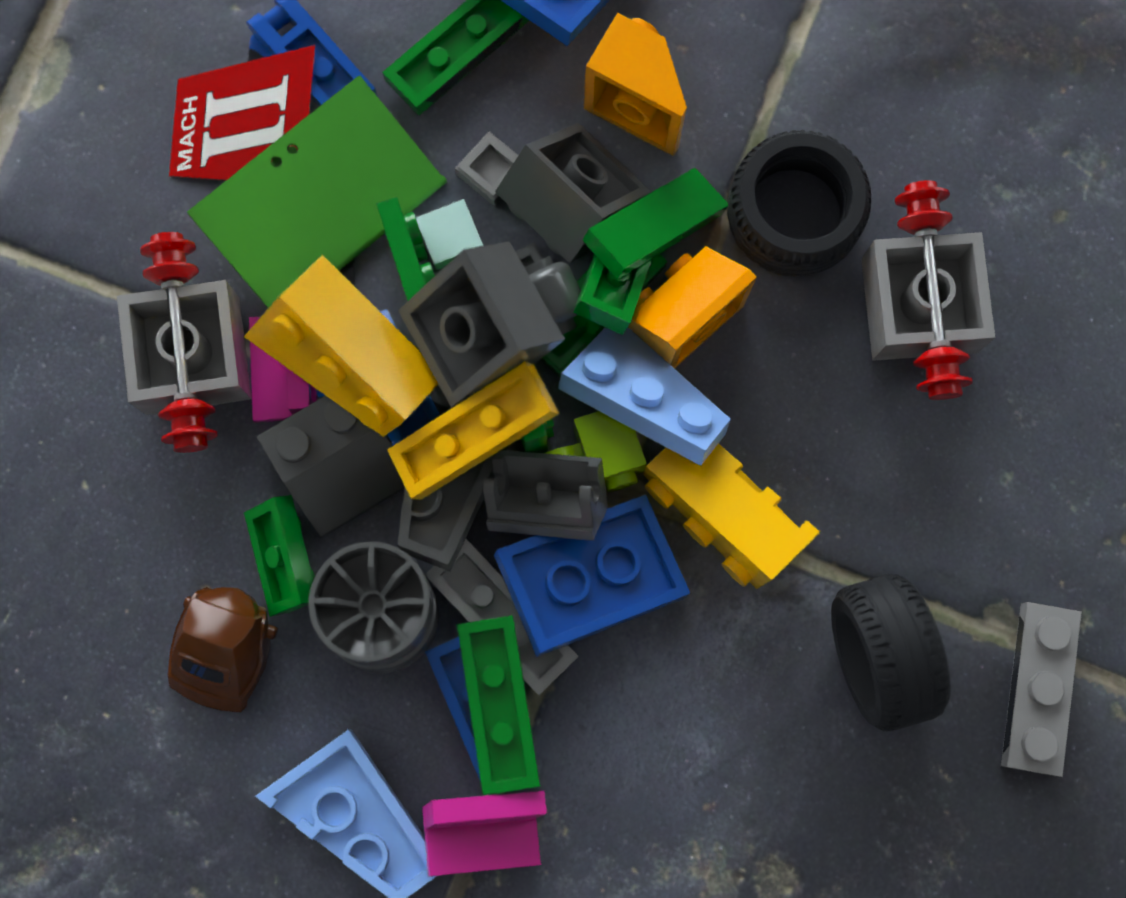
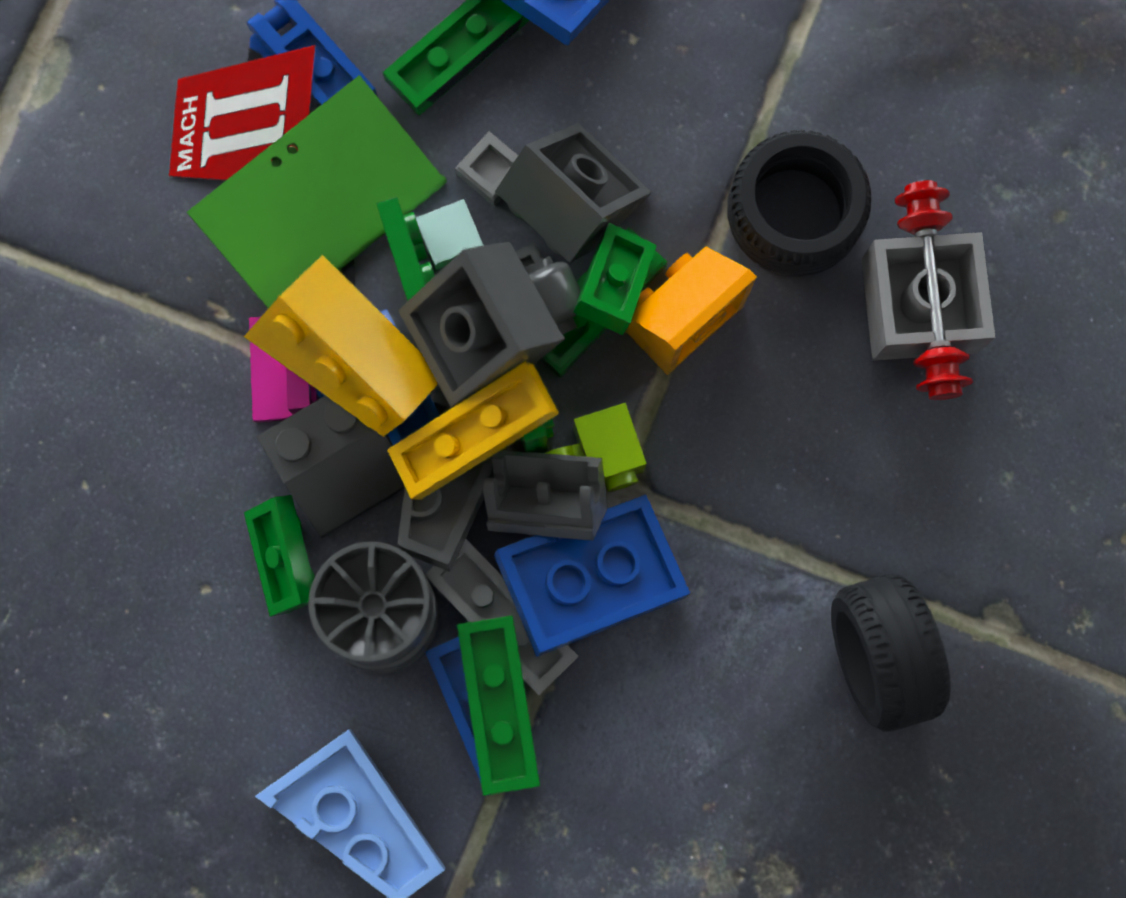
(182, 344): light grey brick -> none
(220, 648): reddish brown helmet -> none
(482, 833): dark pink panel -> none
(636, 84): light orange slope -> none
(645, 393): light blue wing -> none
(655, 223): green tile -> none
(729, 513): yellow wedge -> none
(1041, 689): light grey plate -> none

